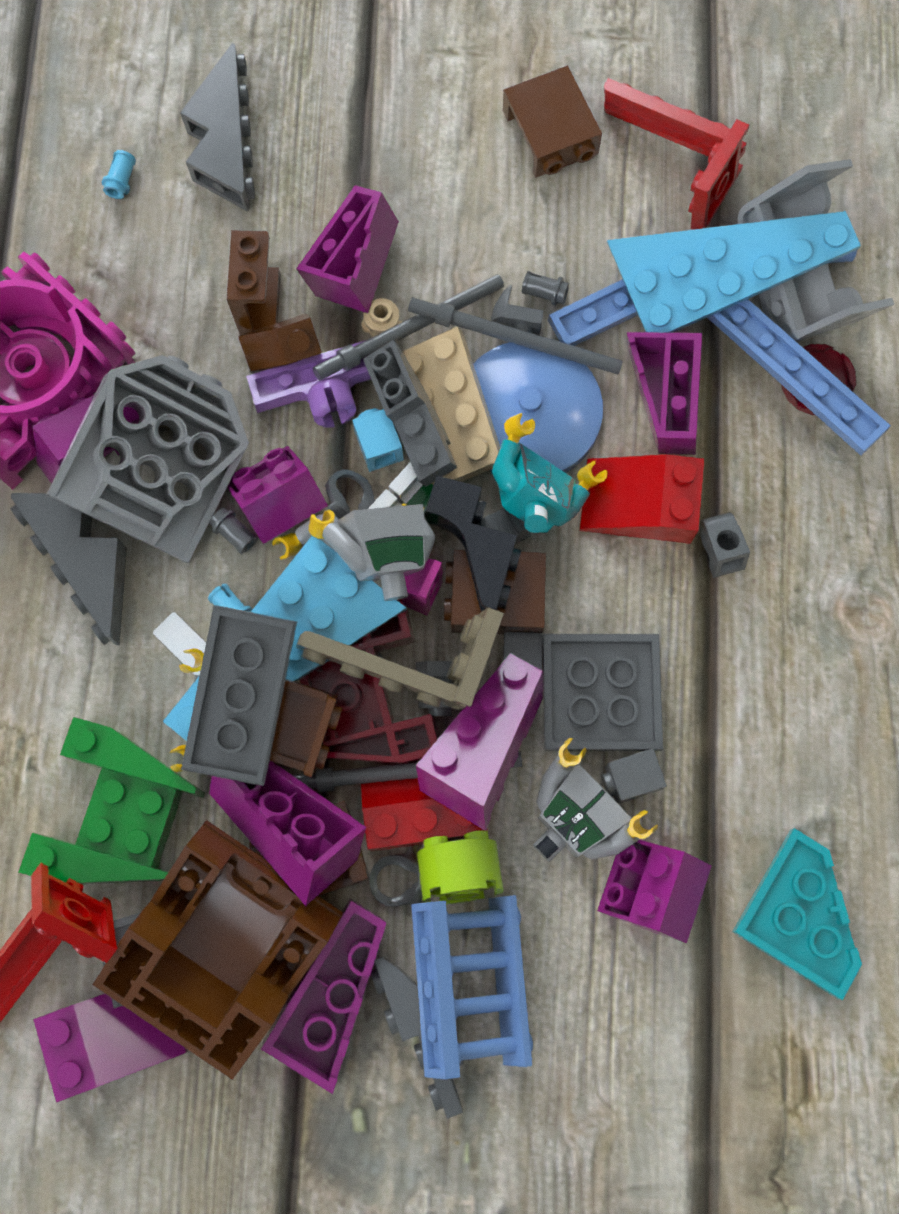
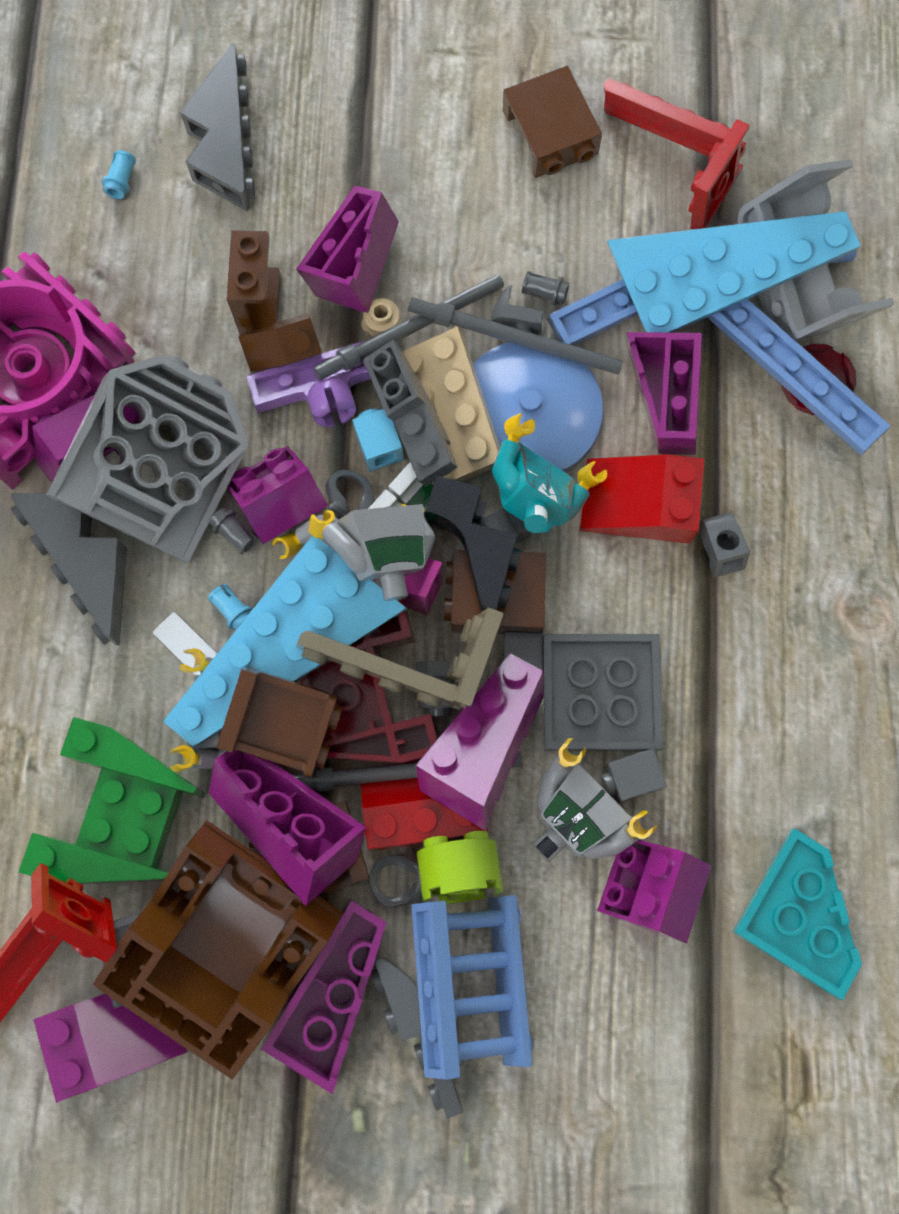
(239, 695): dark grey tile -> none

